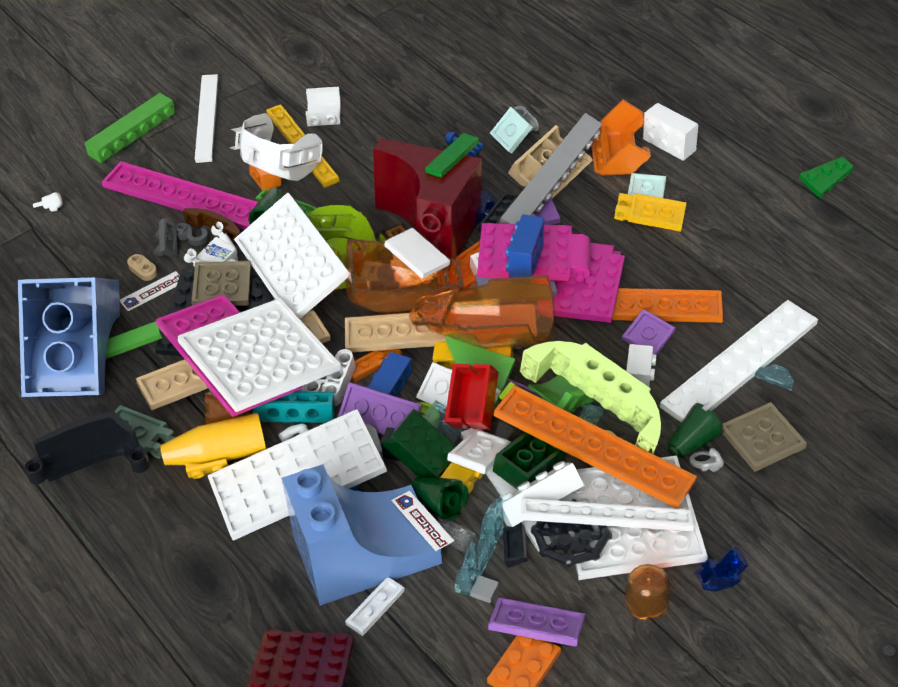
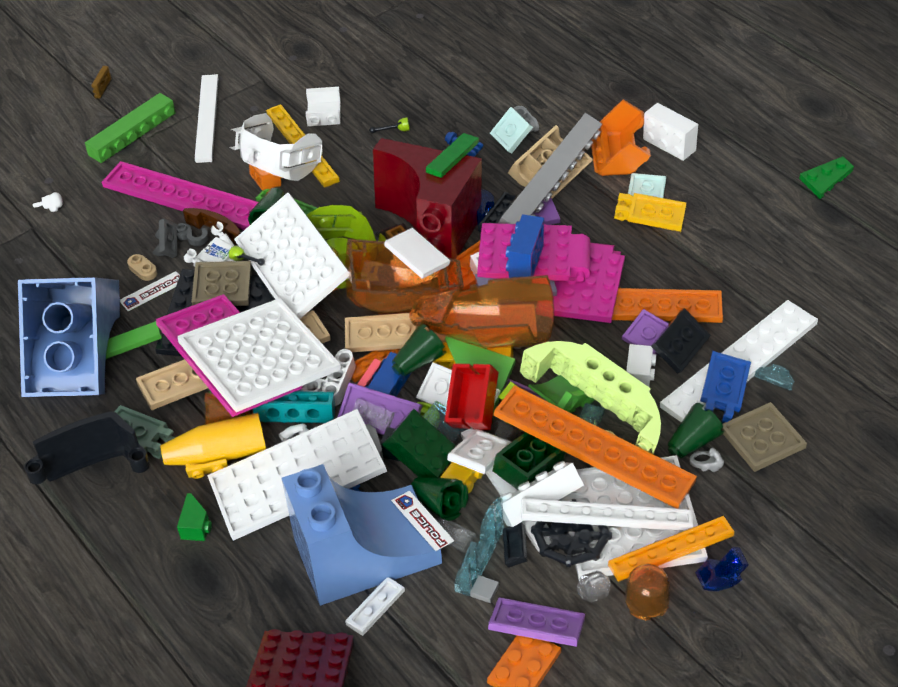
(101, 81): none -> pearl gold tile
(193, 520): none -> green slope
(239, 252): none -> hinge
(367, 377): none -> coral tile
(374, 414): none -> clear plate
(402, 125): none -> hinge
(418, 351): none -> dark green cone
(593, 586): none -> clear head
(672, 547): none -> light orange tile
(680, 340): none -> black plate
(725, 384): none -> blue tile

